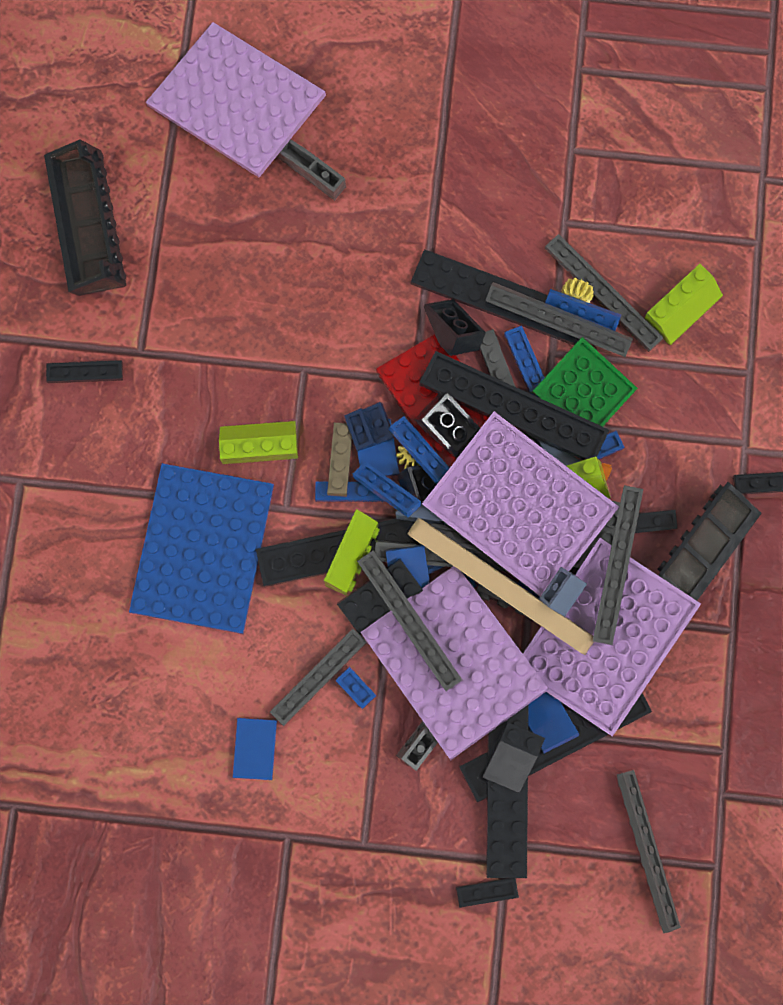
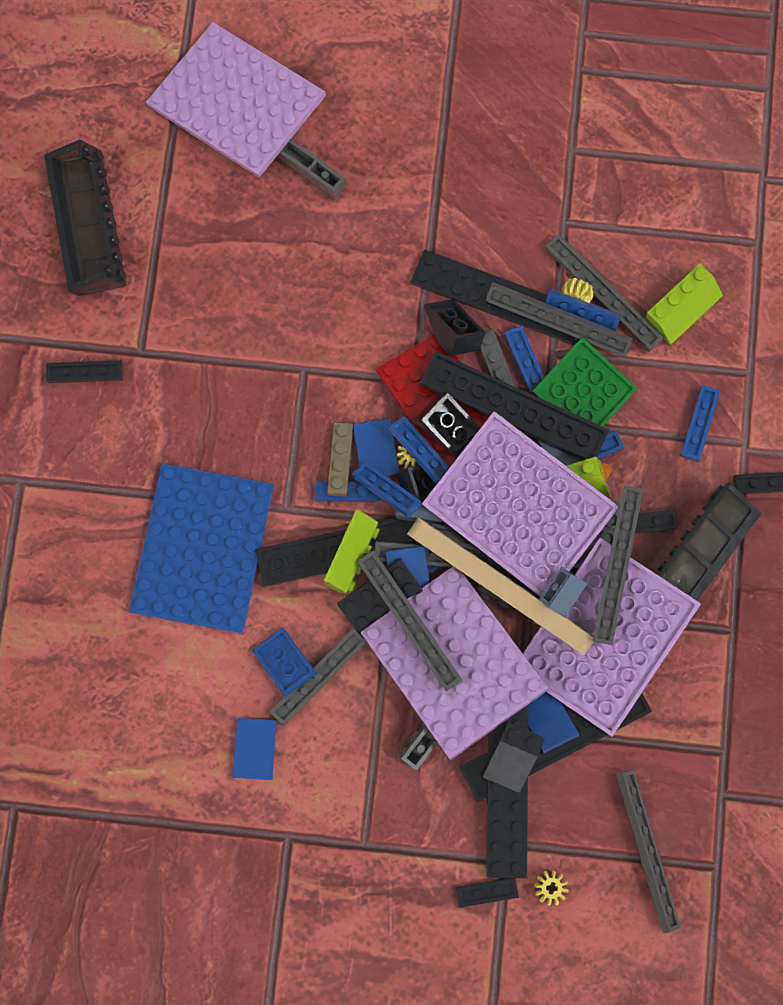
(258, 442): lime slope -> none
(284, 662): none -> blue tile
(356, 688): blue plate -> none
(369, 426): dark blue slope -> none
(547, 881): none -> light yellow gear
(700, 423): none -> blue plate

